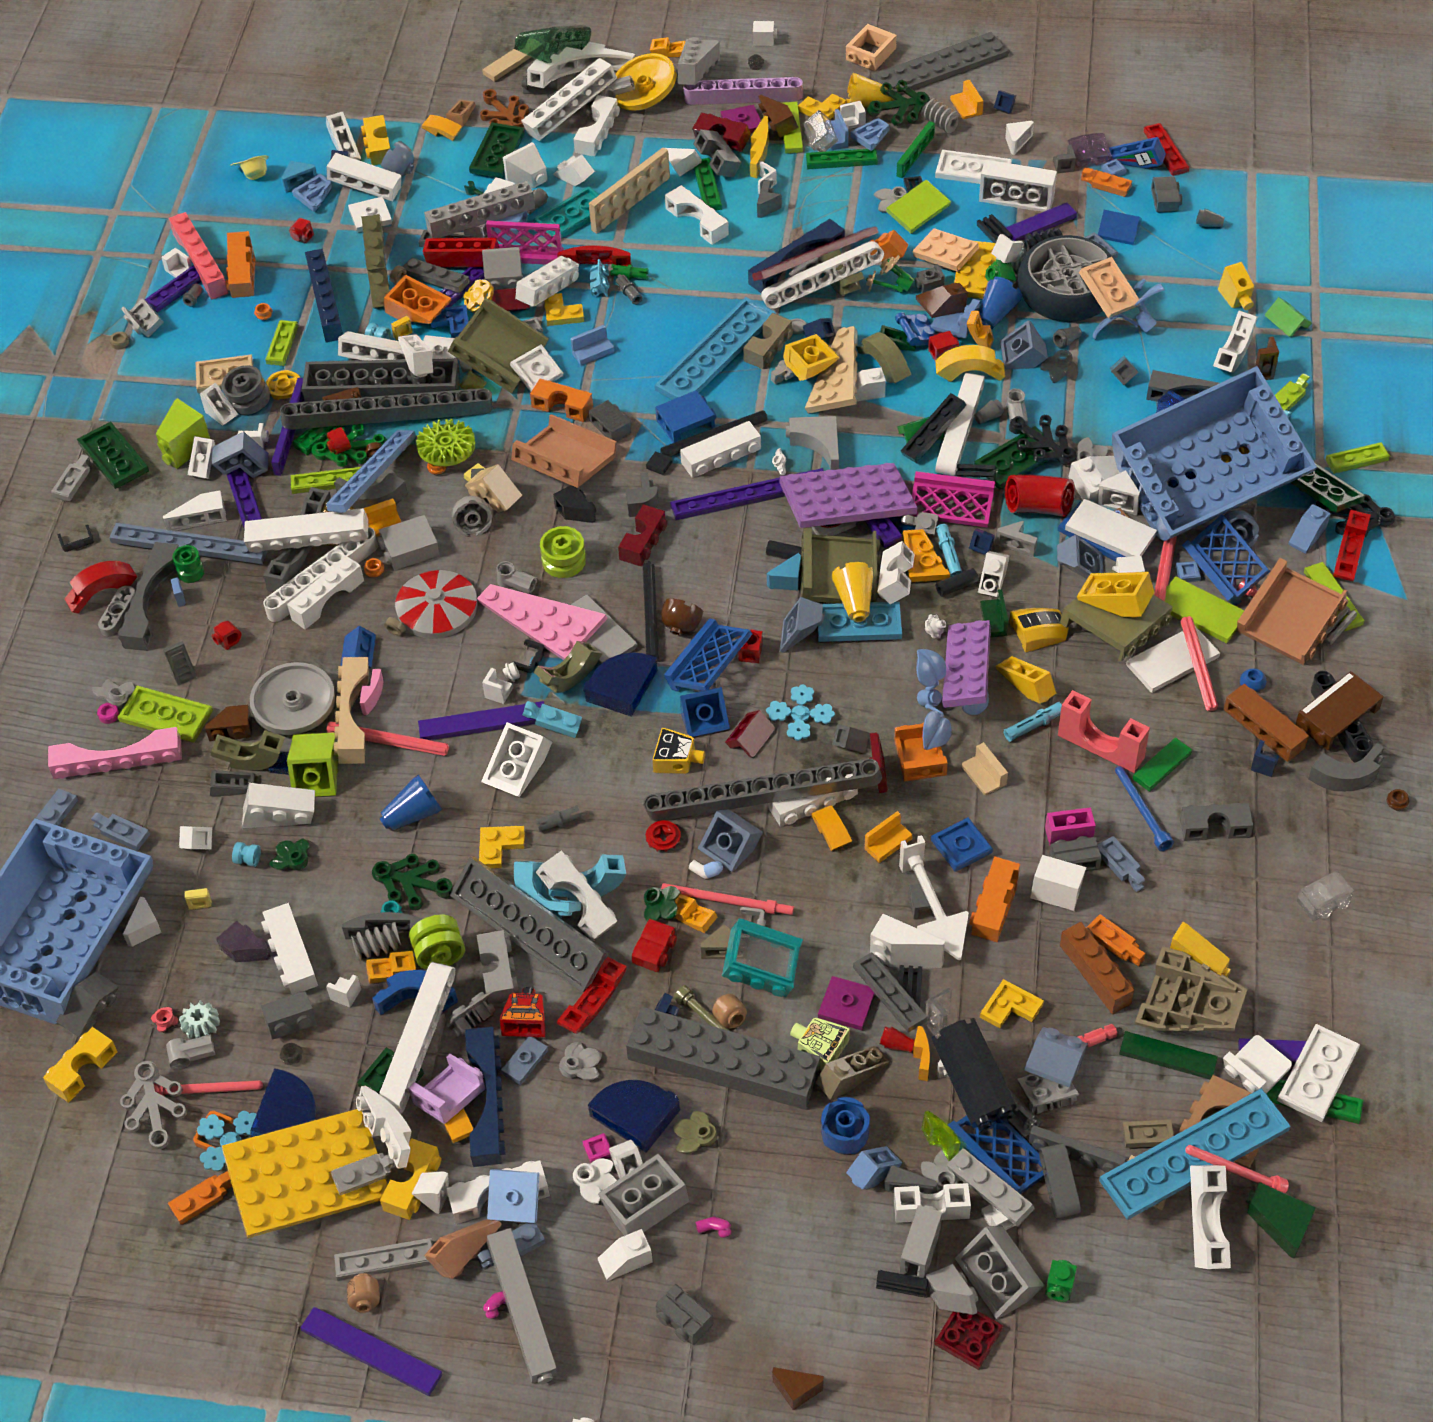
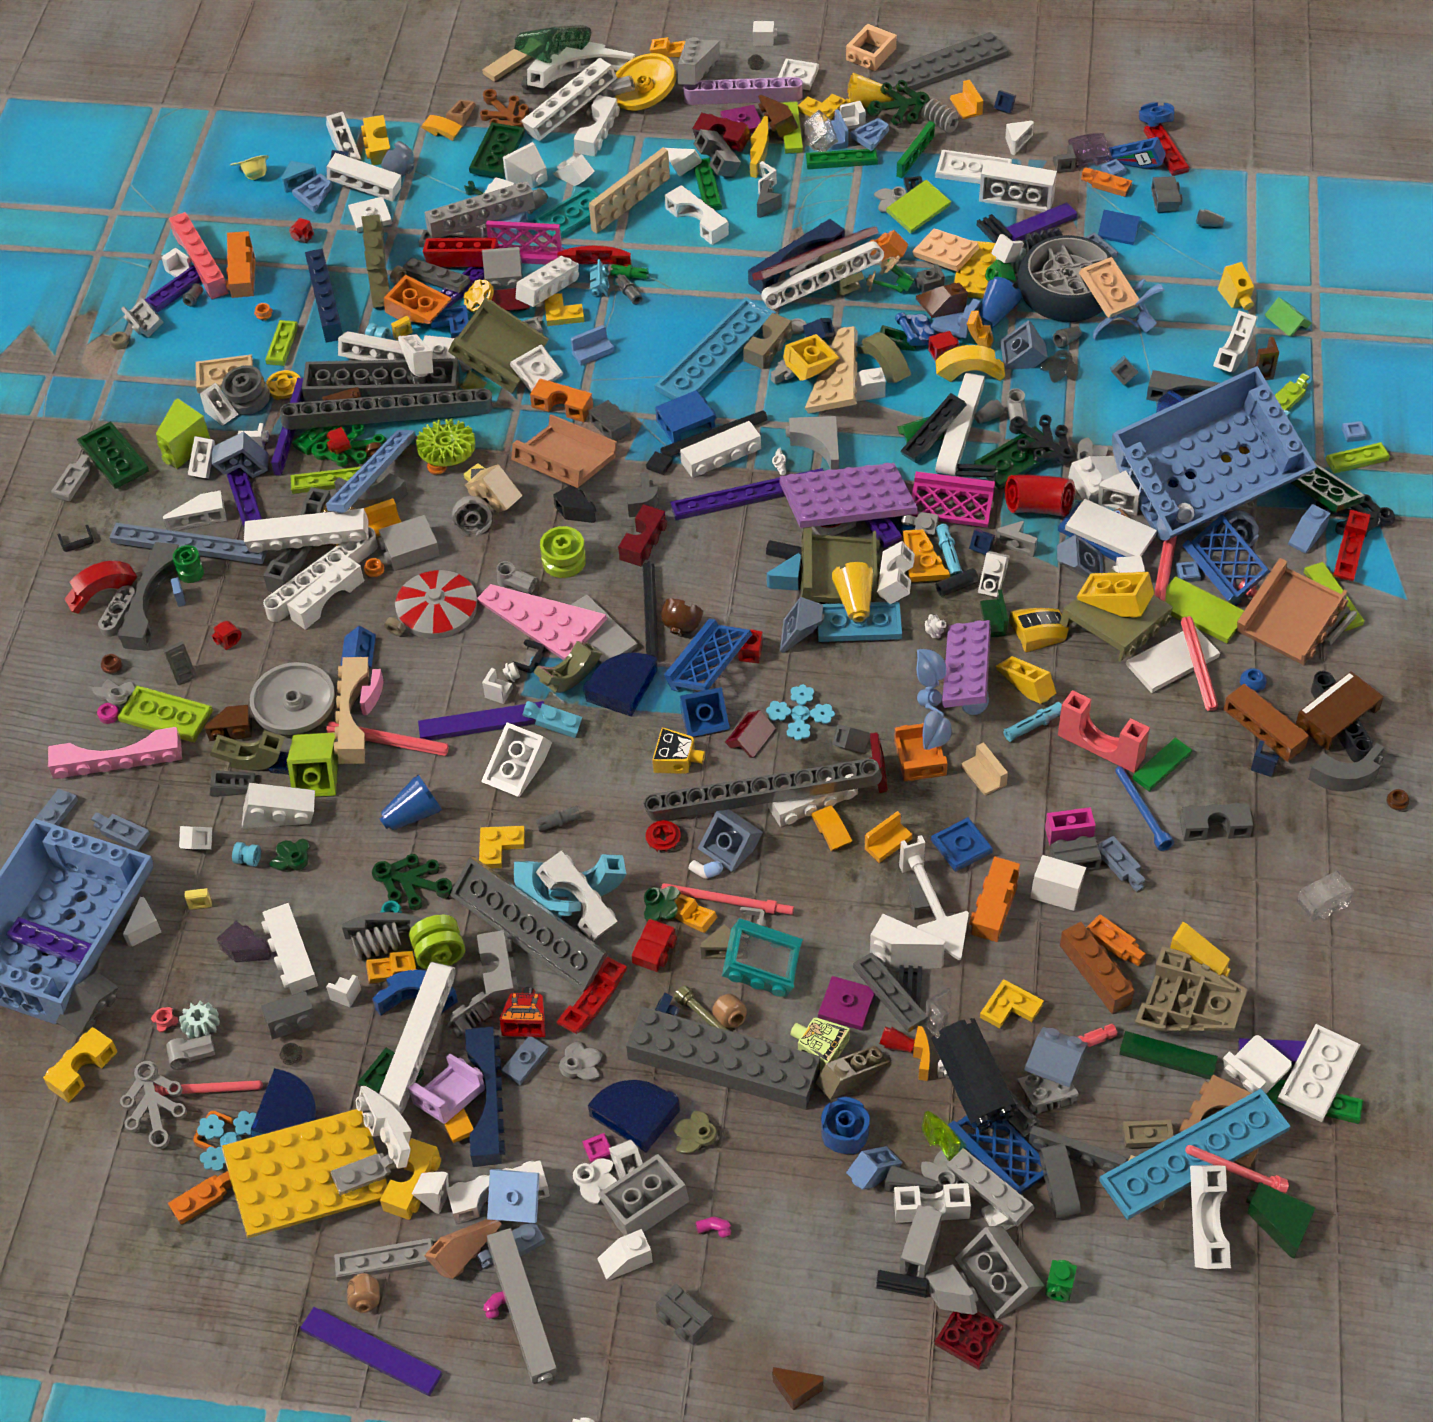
(48, 940): none -> dark purple tile
(111, 663): none -> copper plate
(804, 70): none -> white plate
(1155, 114): none -> blue plate
(1185, 513): none -> white plate
(1354, 431): none -> medium blue tile

